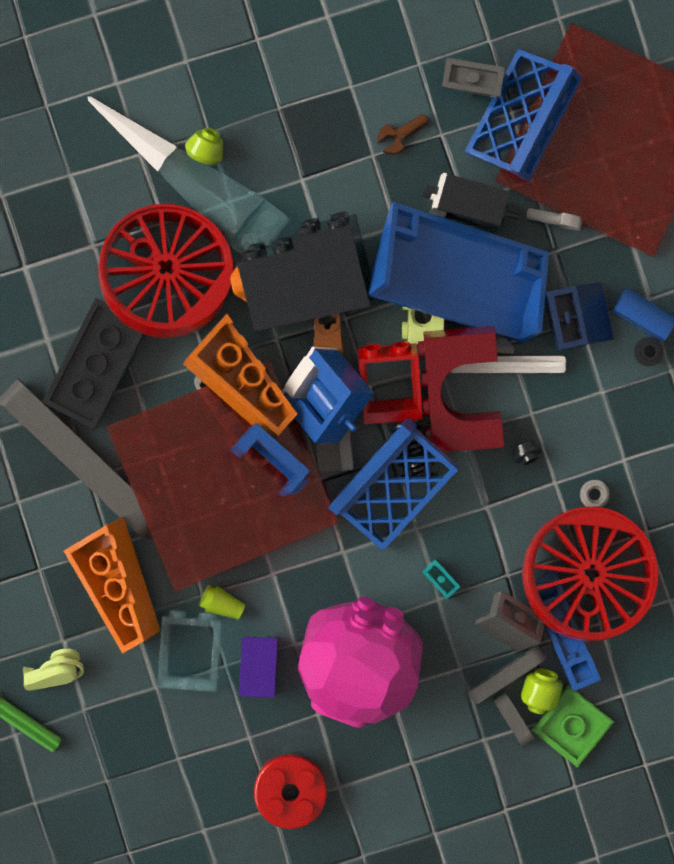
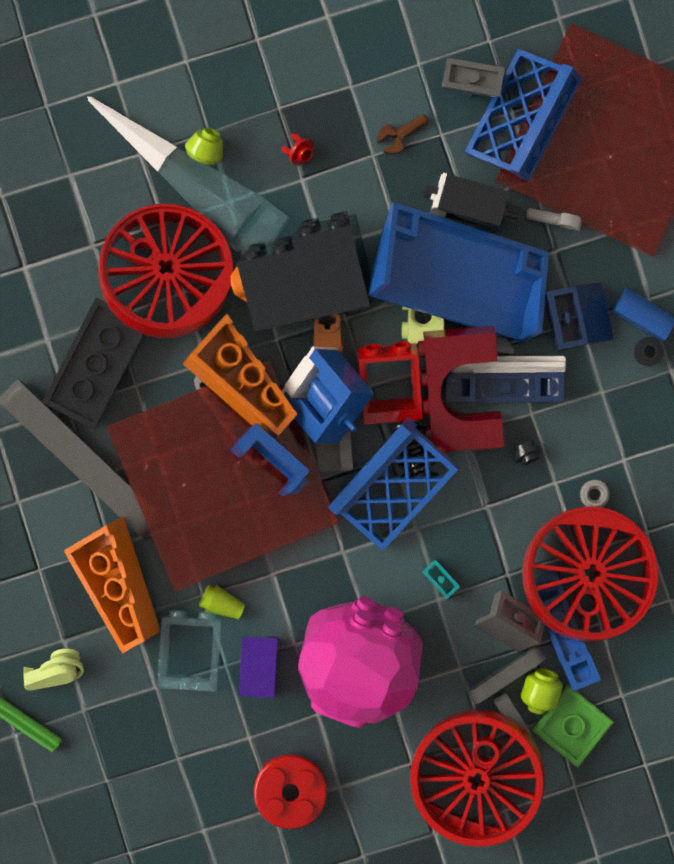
(301, 151): none -> red plate
(458, 827): none -> red piece
(505, 387): none -> dark blue slope

